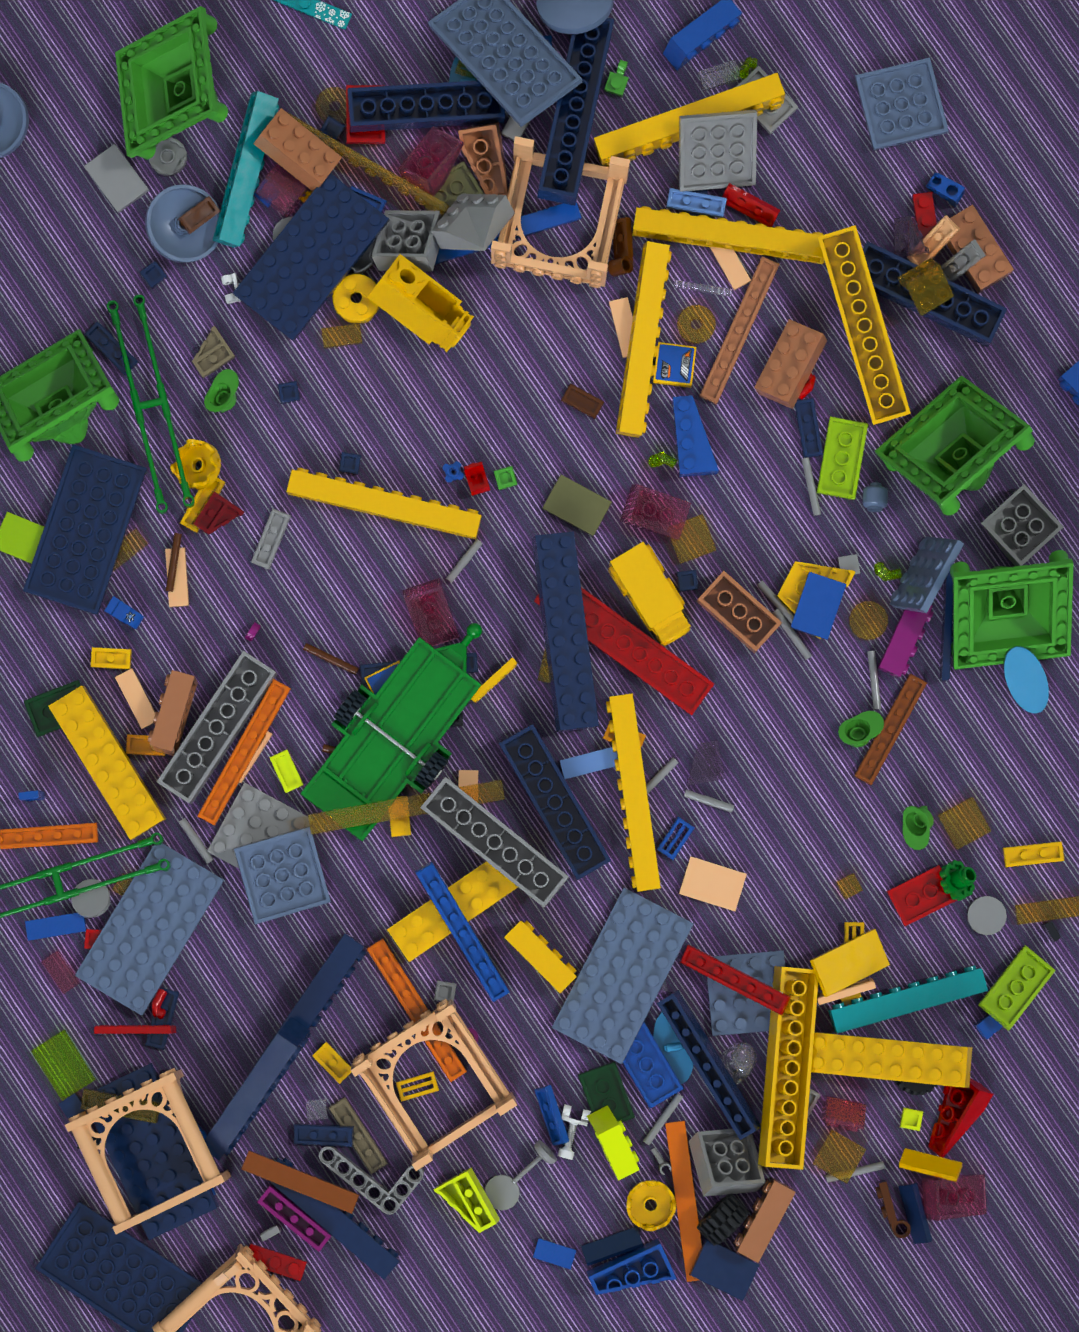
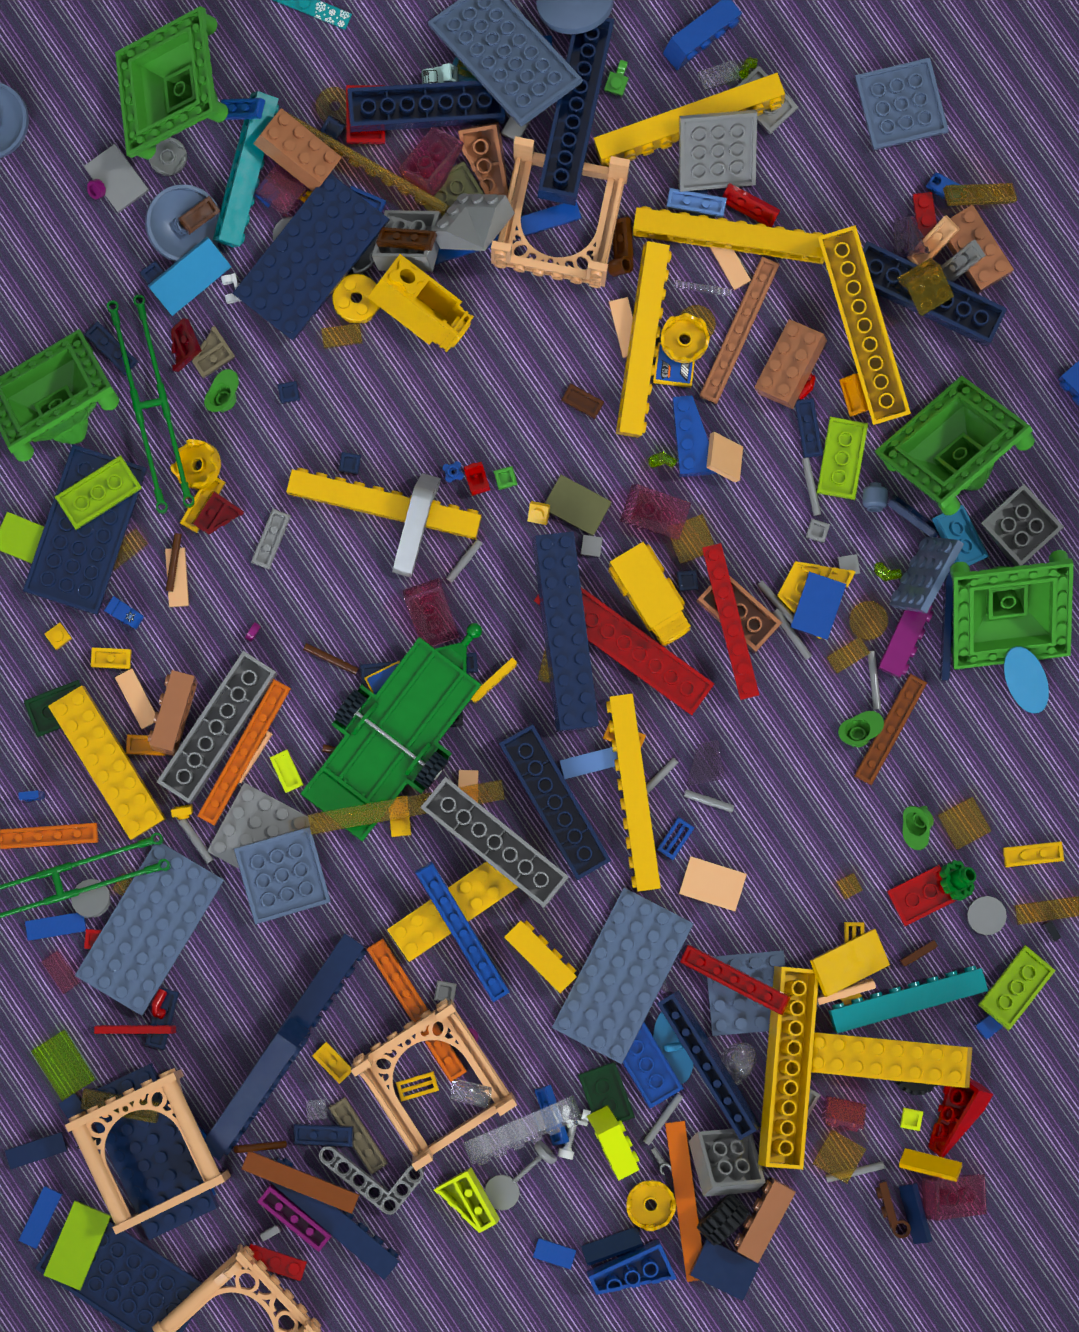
(36, 1150): none -> dark blue tile
(40, 1217): none -> blue tile
(58, 636): none -> yellow plate
(77, 1245): none -> lime tile
(96, 188): none -> magenta tile
(98, 492): none -> lime tile
(182, 812): none -> yellow plate
(184, 344): none -> dark red wing
(189, 276): none -> dark azure tile
(244, 108): none -> blue tile
(260, 1146): none -> reddish brown bar
(406, 238): none -> reddish brown tile
(415, 523): none -> beam
(440, 74): none -> light aqua leg
(471, 1093): none -> clear plate
(522, 1130): none -> clear brick
(538, 513): none -> yellow plate
(591, 546): none -> light grey tile
(687, 325): none -> yellow plate
(724, 457): none -> light nougat tile
(730, 621): none -> red plate
(817, 531): none -> light grey tile
(848, 655): none -> clear yellow tile
(853, 394): none -> light orange tile
(913, 516): none -> dark blue tile
(918, 953): none -> reddish brown tile
(961, 528): none -> dark azure tile
(980, 194): none -> clear yellow tile

